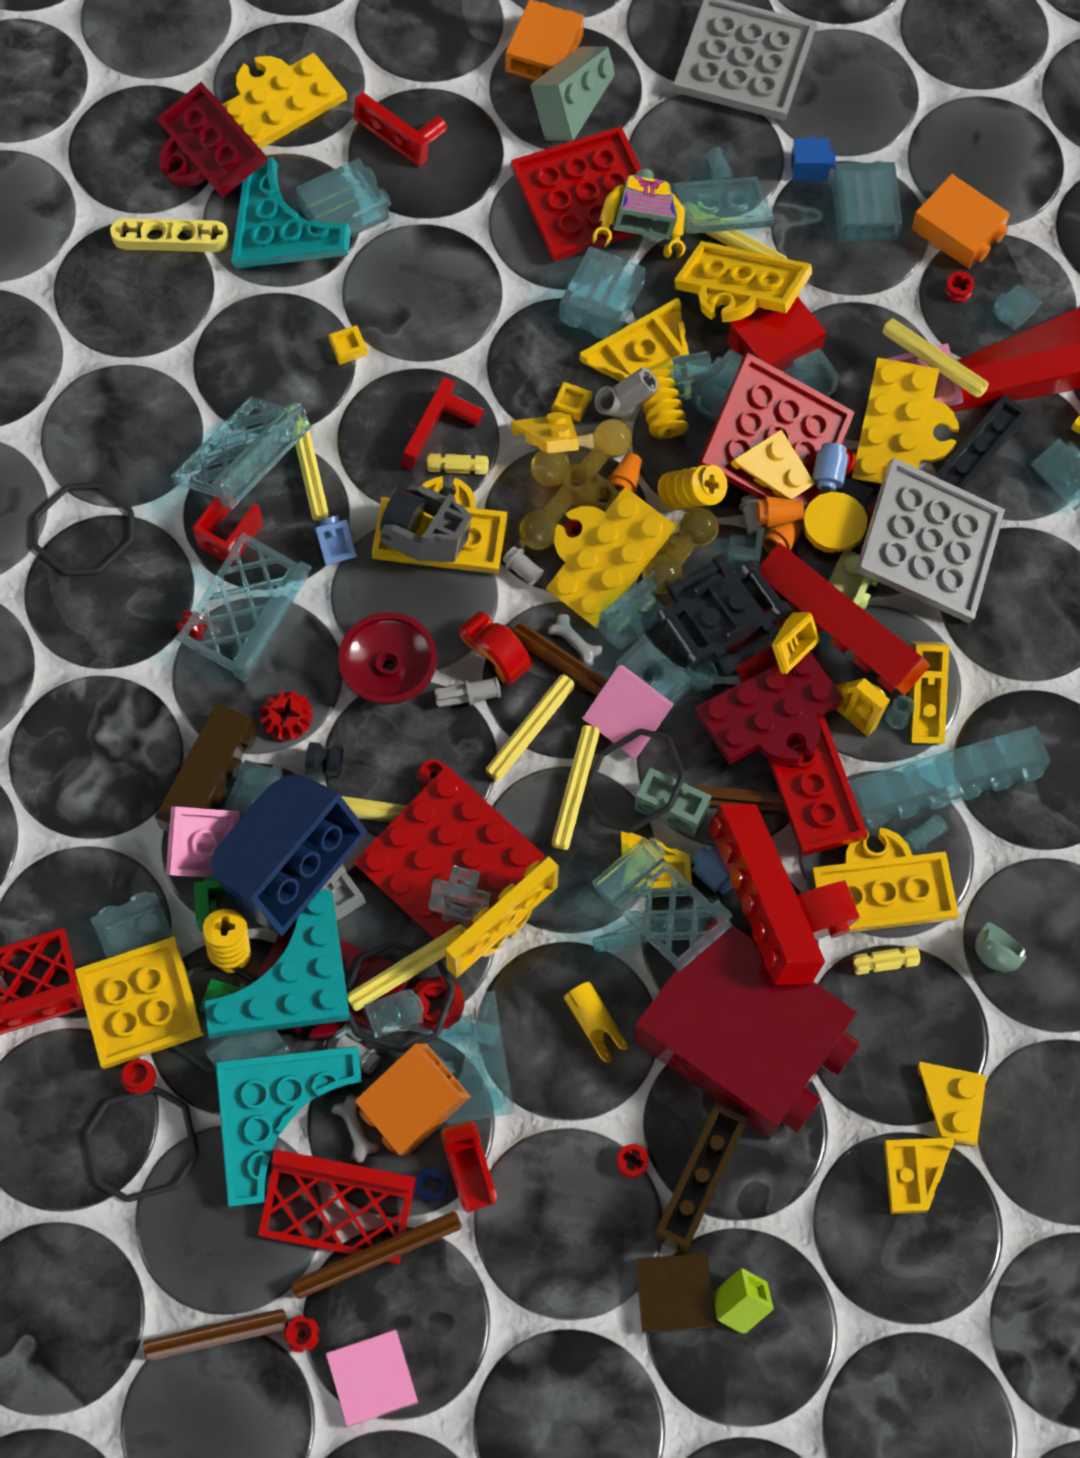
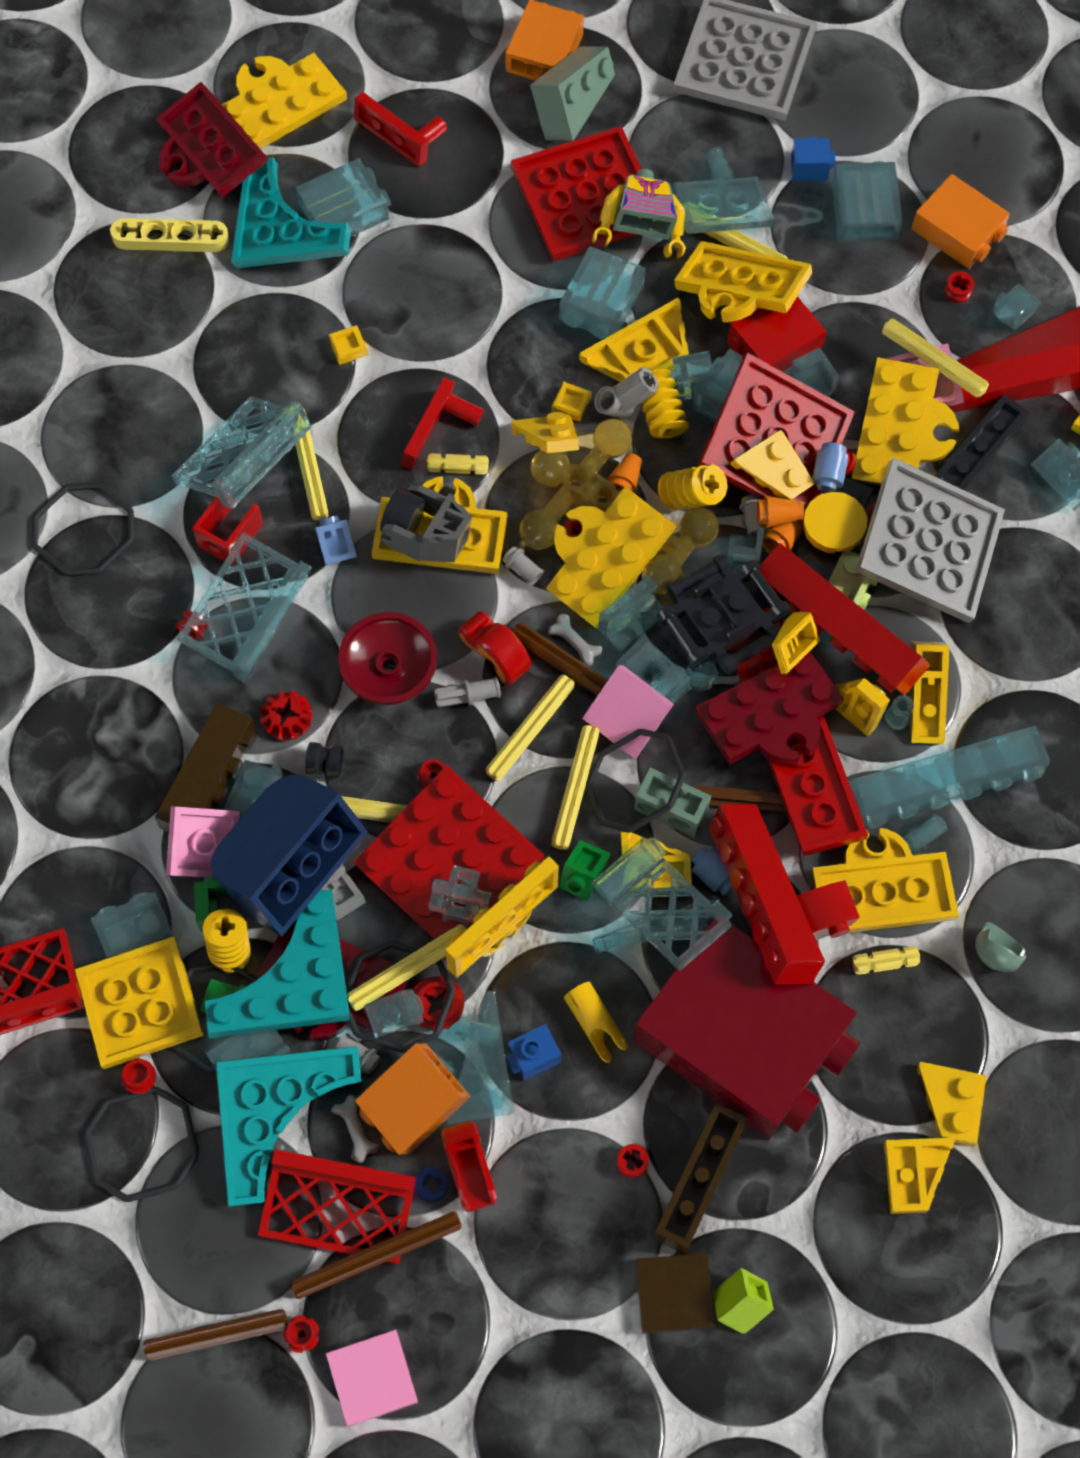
(533, 1053): none -> blue brick
(582, 868): none -> green bracket

